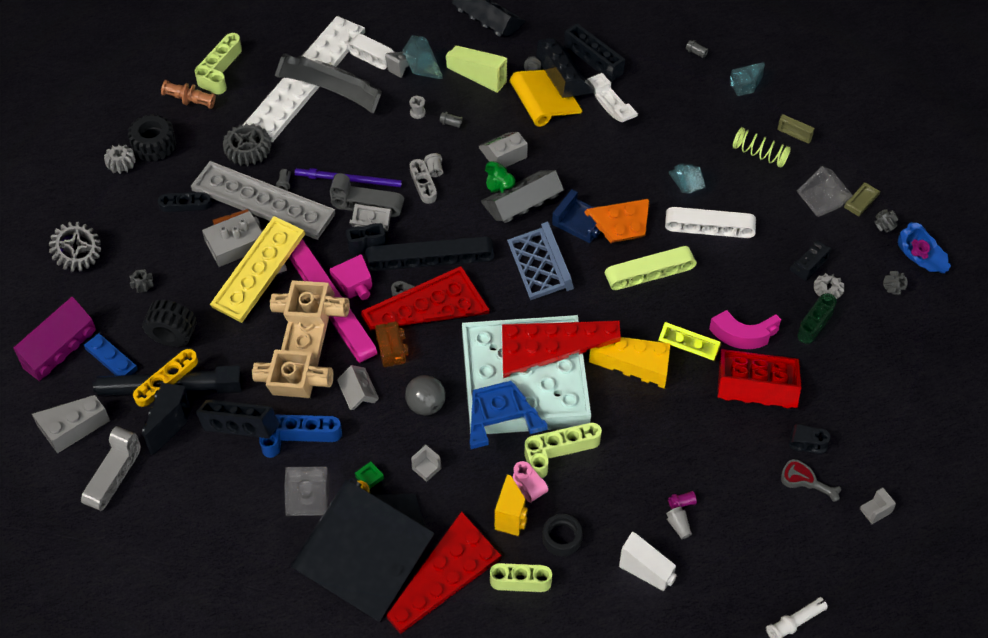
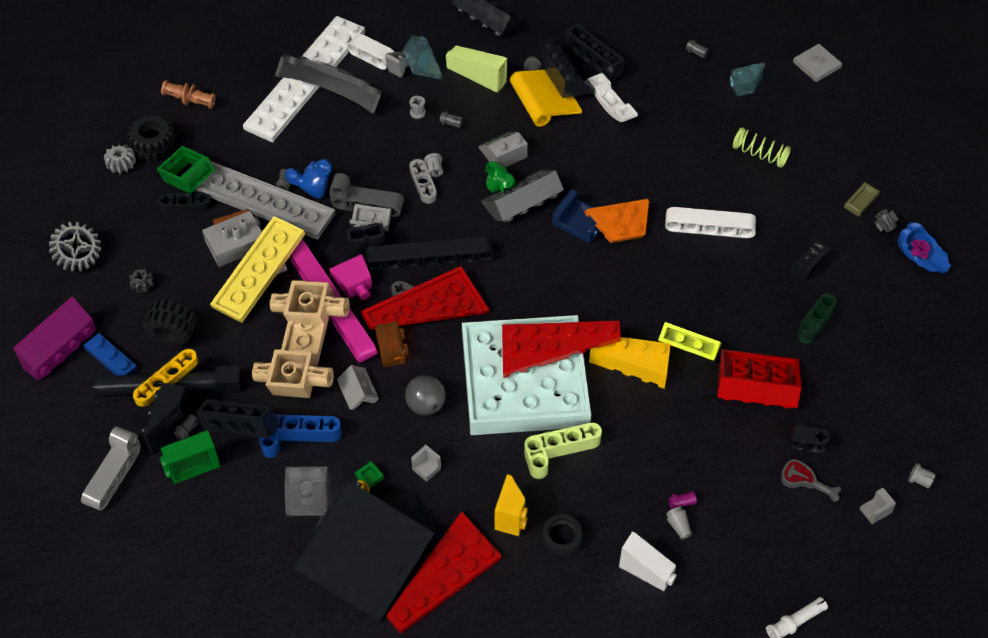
(71, 421): light grey wedge -> none
(186, 427): none -> dark grey pin
(189, 457): none -> green window
(192, 178): none -> green window
(210, 71): yellowish green beam -> none
(247, 150): dark grey gear -> none
(313, 180): none -> blue head
(314, 174): dark purple bar -> none
(500, 404): blue wing -> none
(529, 481): bright pink piece -> none
(530, 572): yellowish green beam -> none
(555, 259): sand blue fence -> none
(650, 268): yellowish green beam -> none
(687, 178): clear light blue slope -> none
(743, 336): dark pink arch -> none
(795, 128): olive tile -> none
(817, 62): none -> light grey plate
(821, 283): light grey gear -> none
(824, 192): clear slope -> none
(895, 282): dark grey gear -> none
(921, 476): none -> light grey bush

